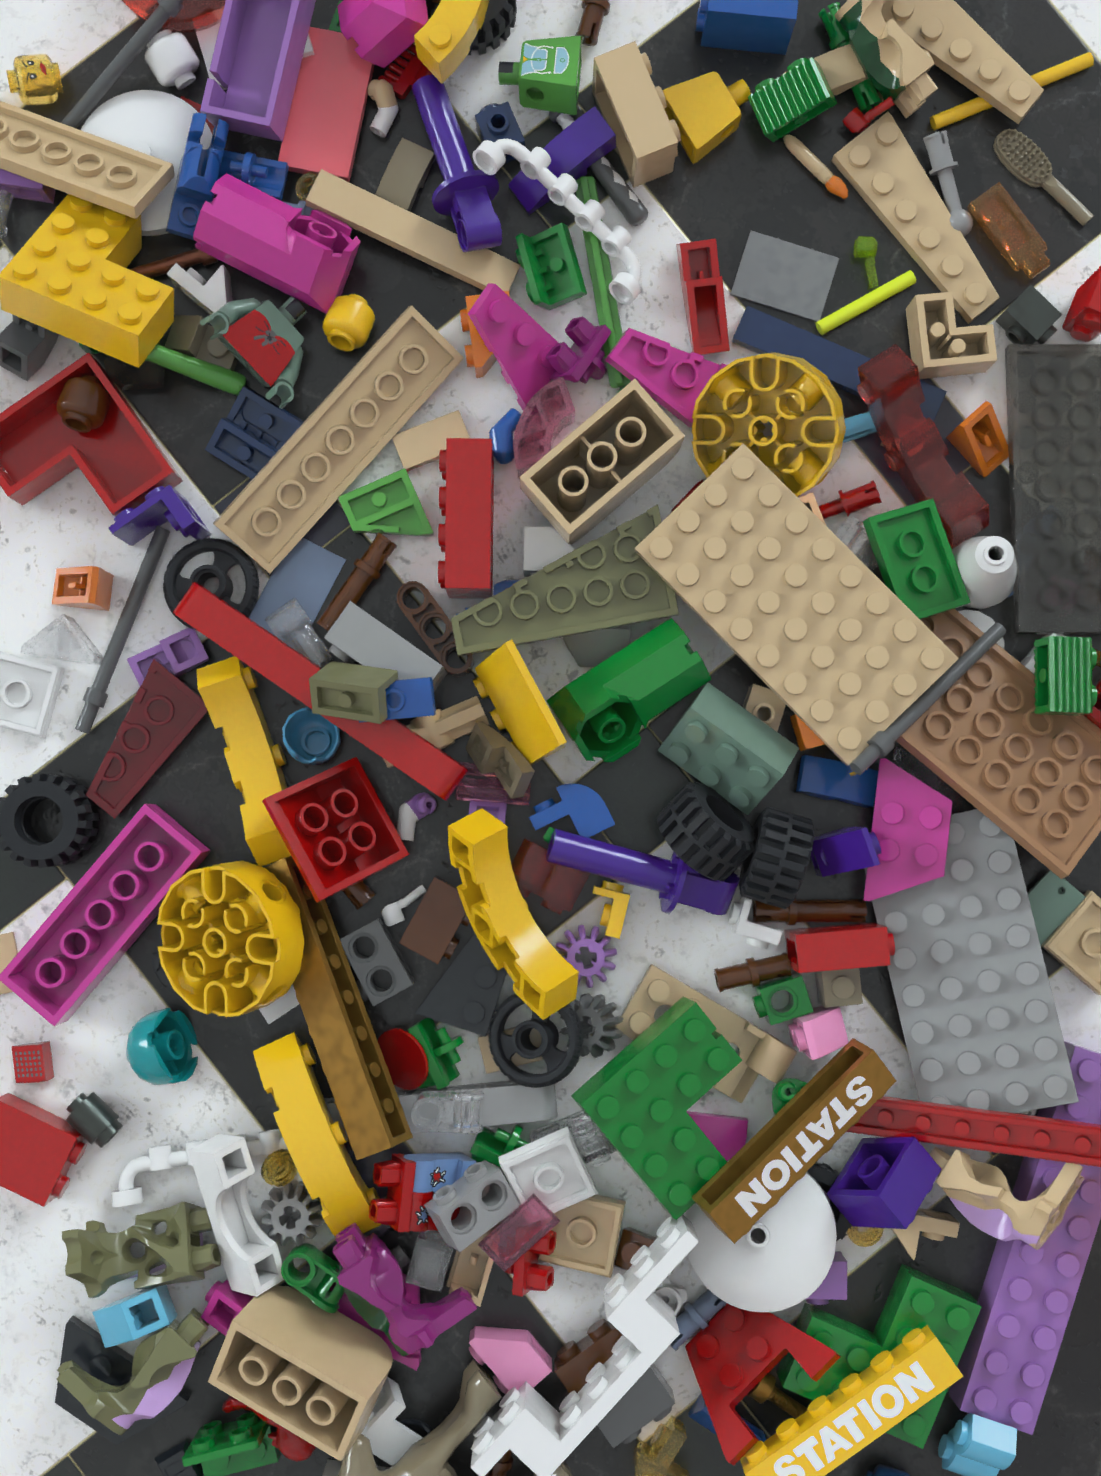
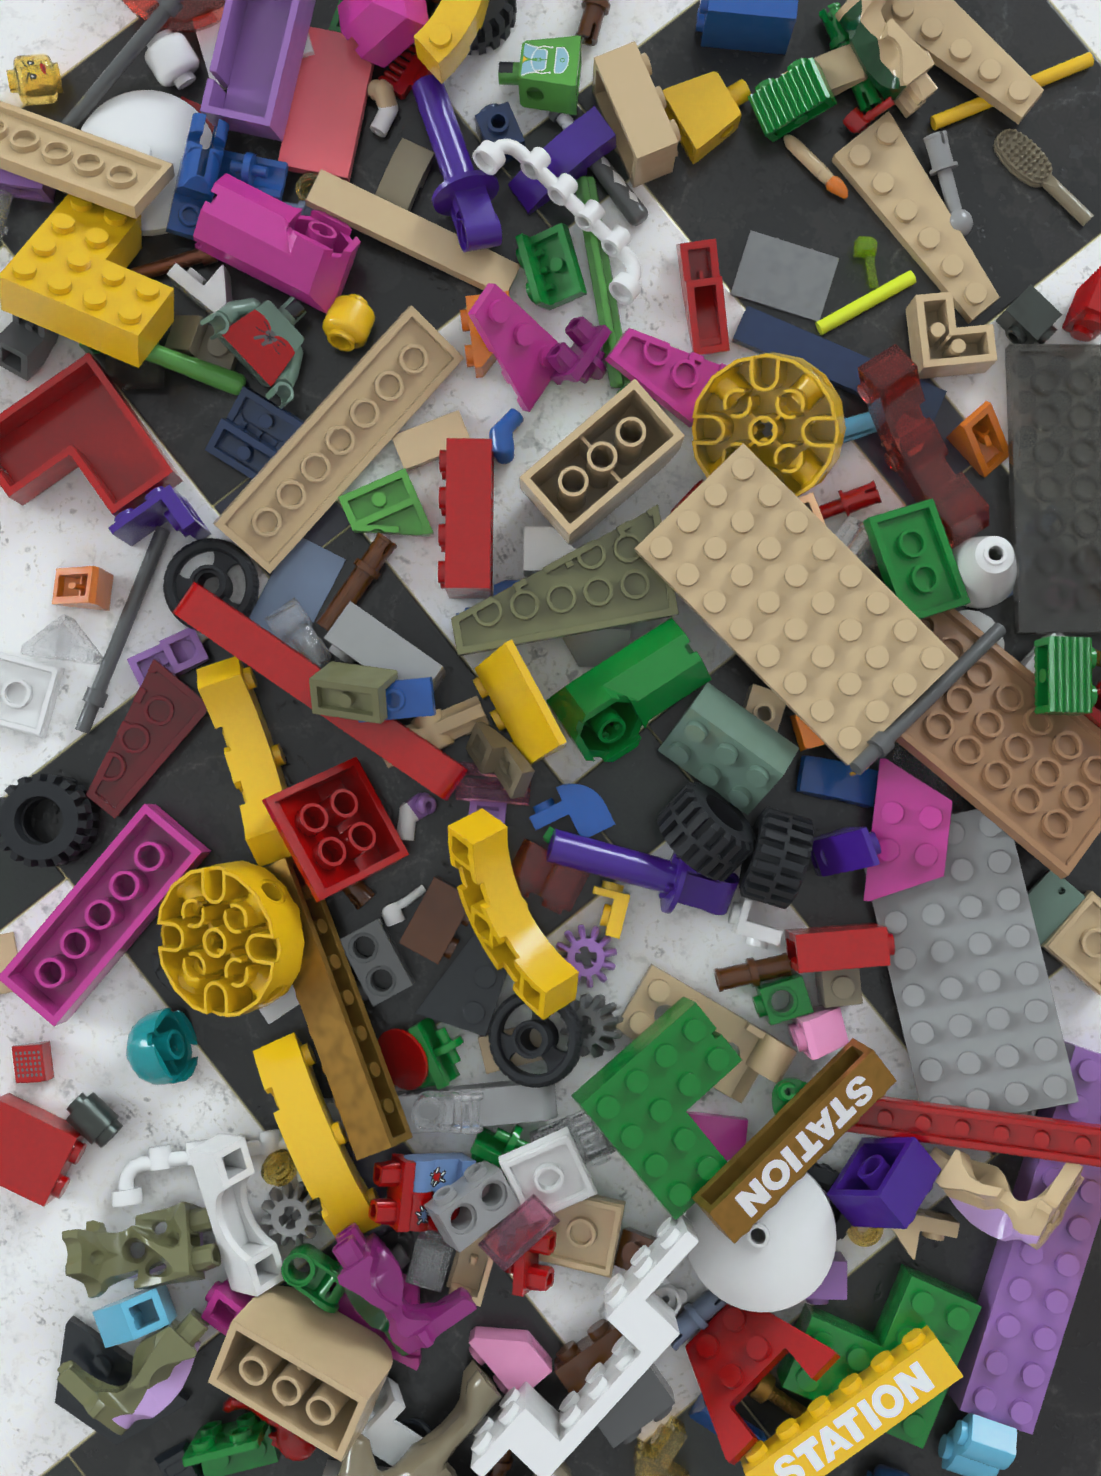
(83, 403): reddish brown head -> none
(310, 737): dark azure hair -> none
(421, 618): reddish brown beam -> none
(541, 423): clear pink brick -> none
(812, 911): reddish brown pin -> none
(1010, 231): clear orange hinge -> none

